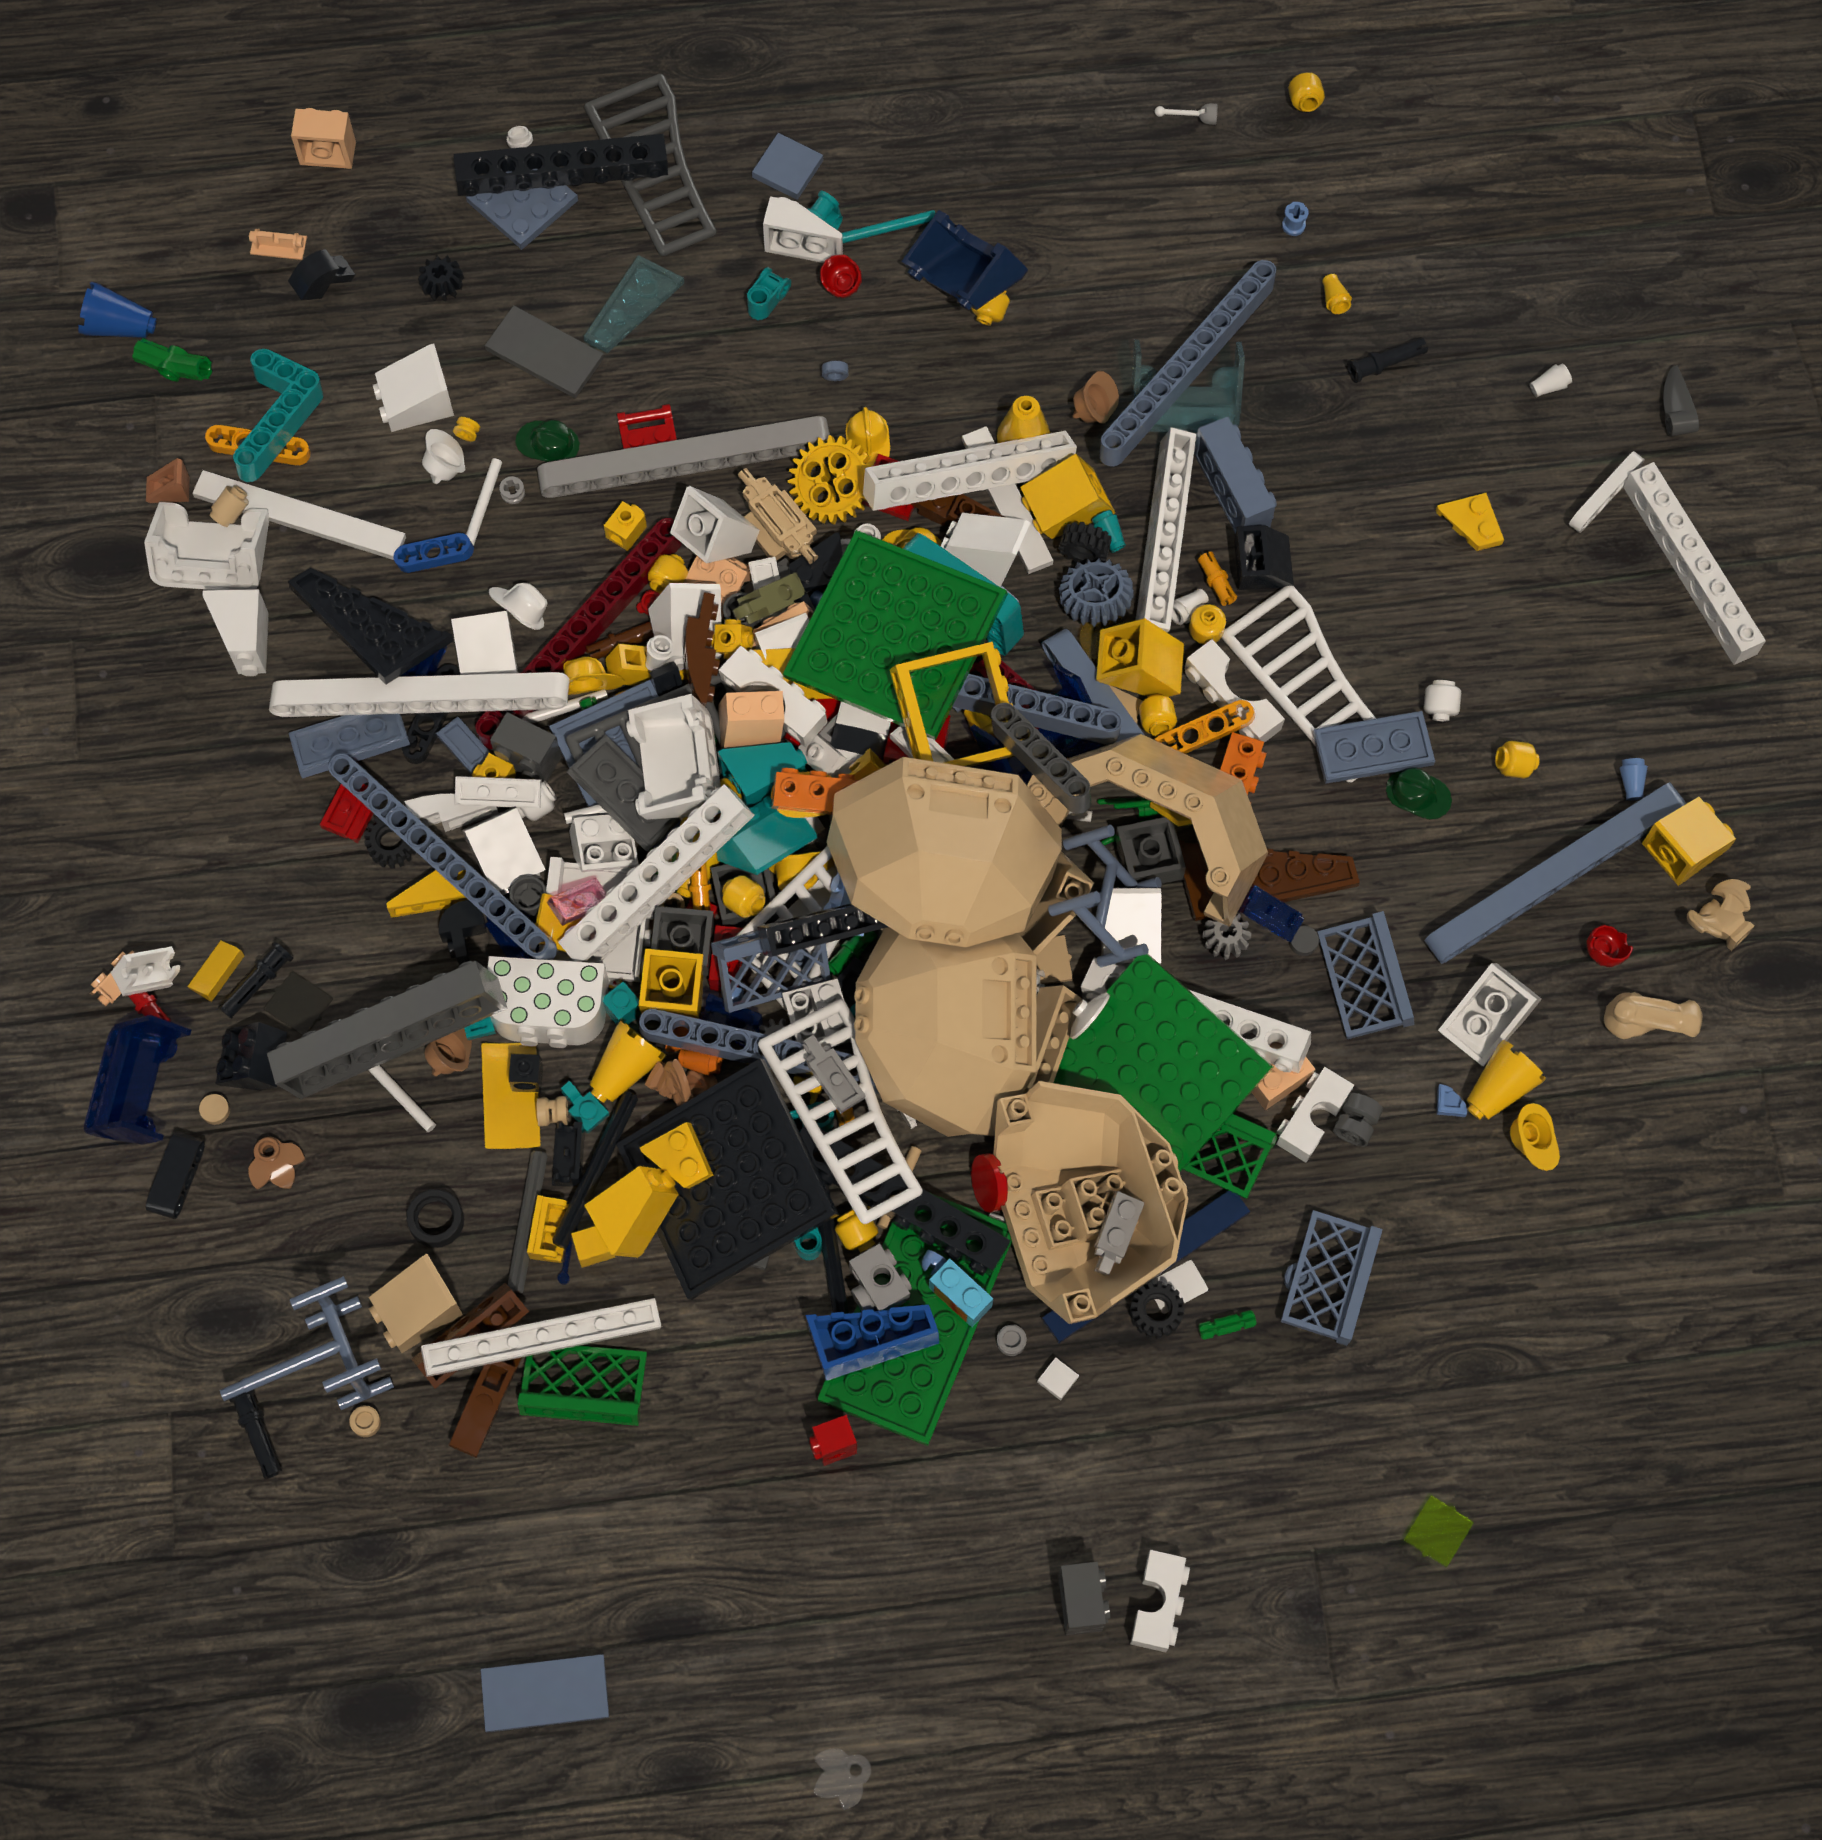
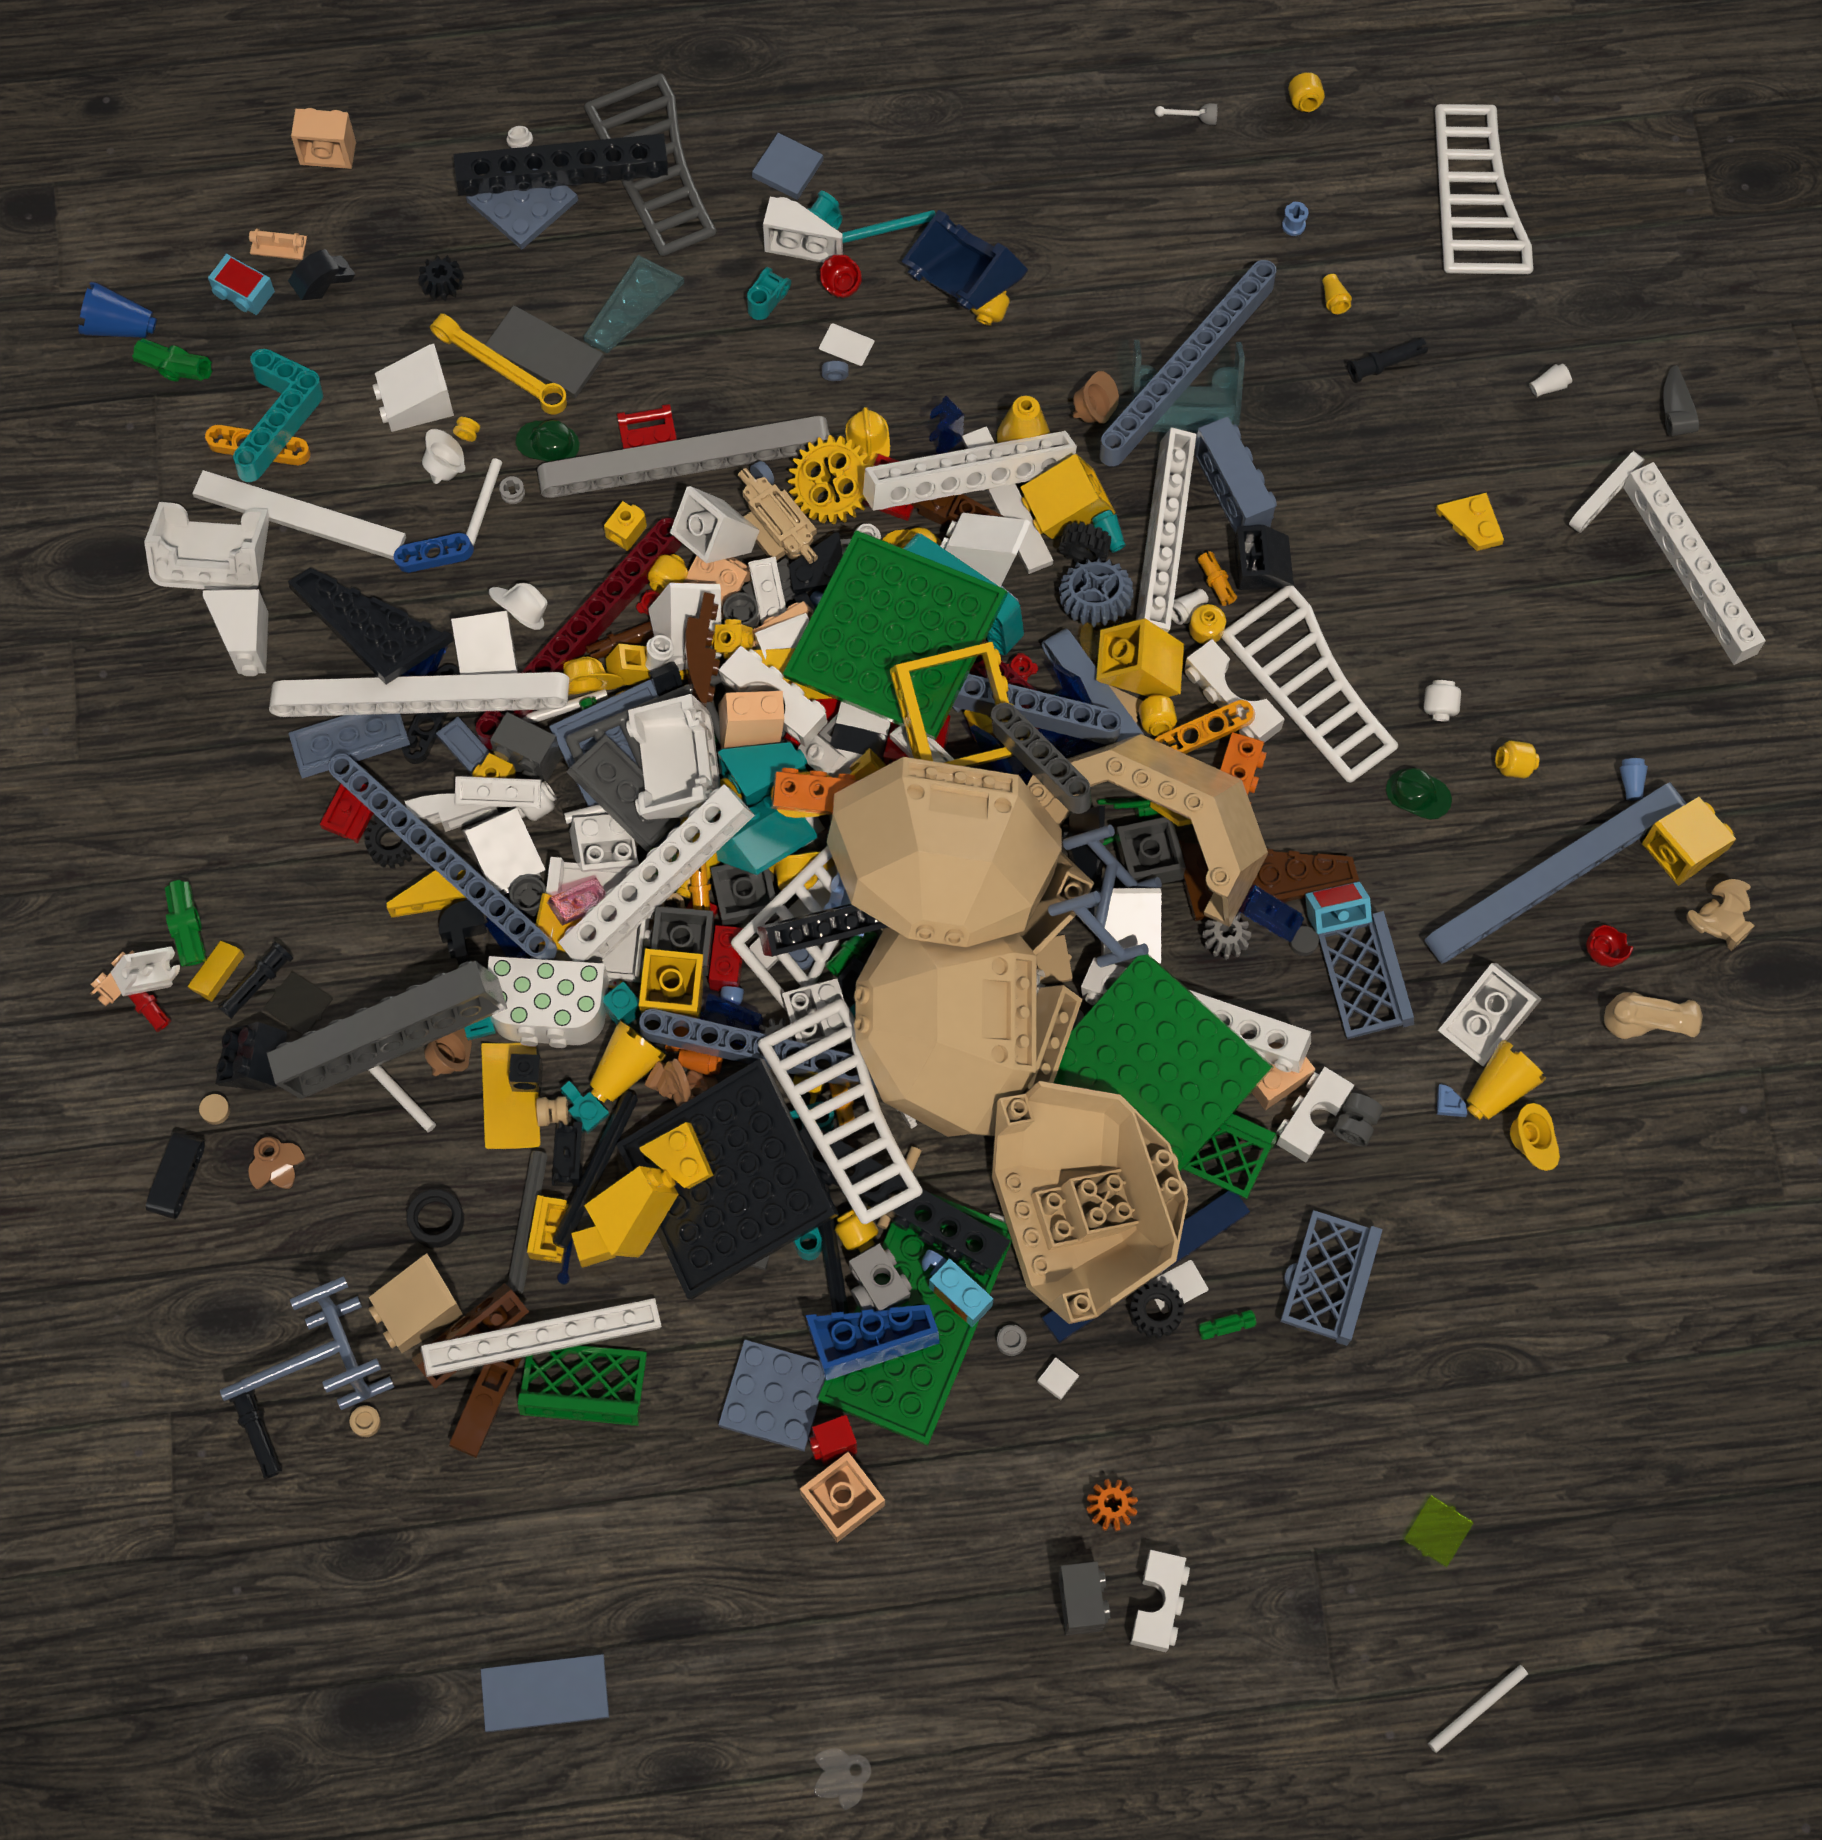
(128, 1079): clear blue windscreen -> none
(168, 484): nougat slope -> none
(184, 923): none -> green piece
(229, 505): tan brick -> none
(241, 285): none -> brick
(449, 332): none -> yellow piece
(743, 896): yellow head -> none
(749, 946): sand blue fence -> none
(762, 470): none -> sand blue tile
(769, 599): olive piece -> none
(773, 1395): none -> sand blue plate
(832, 1075): light grey hinge -> none
(842, 1497): none -> light nougat brick
(846, 344): none -> white sticker
(950, 425): none -> clear blue hinge
(988, 1183): red tile -> none
(1024, 661): none -> red plate
(1083, 855): none -> black wedge
(1087, 1013): white dish -> none
(1106, 1513): none -> orange gear
(1116, 1231): light grey hinge -> none
(1338, 907): none -> medium azure brick
(1373, 747): sand blue tile -> none
(1477, 1708): none -> white bar
(1504, 198): none -> white bar

